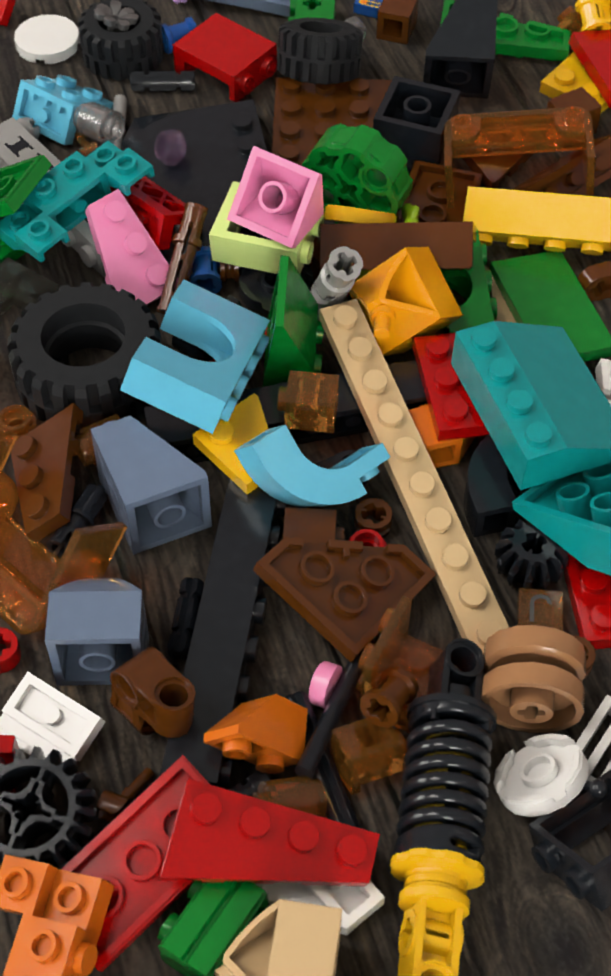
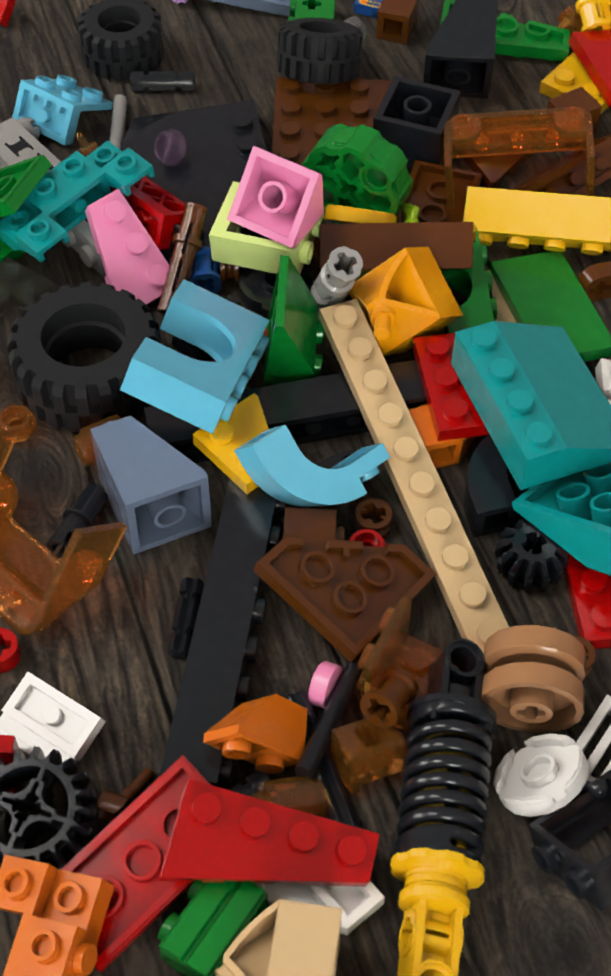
(43, 472): reddish brown wing -> none
(47, 39): white tile -> none
(94, 629): sand blue piece -> none
(99, 122): clear brick -> none
(115, 17): flat silver plant -> none
(146, 690): reddish brown piece -> none
(175, 32): blue bush -> none
(227, 53): red panel -> none
(310, 401): clear orange brick -> none
(540, 608): clear orange tile -> none

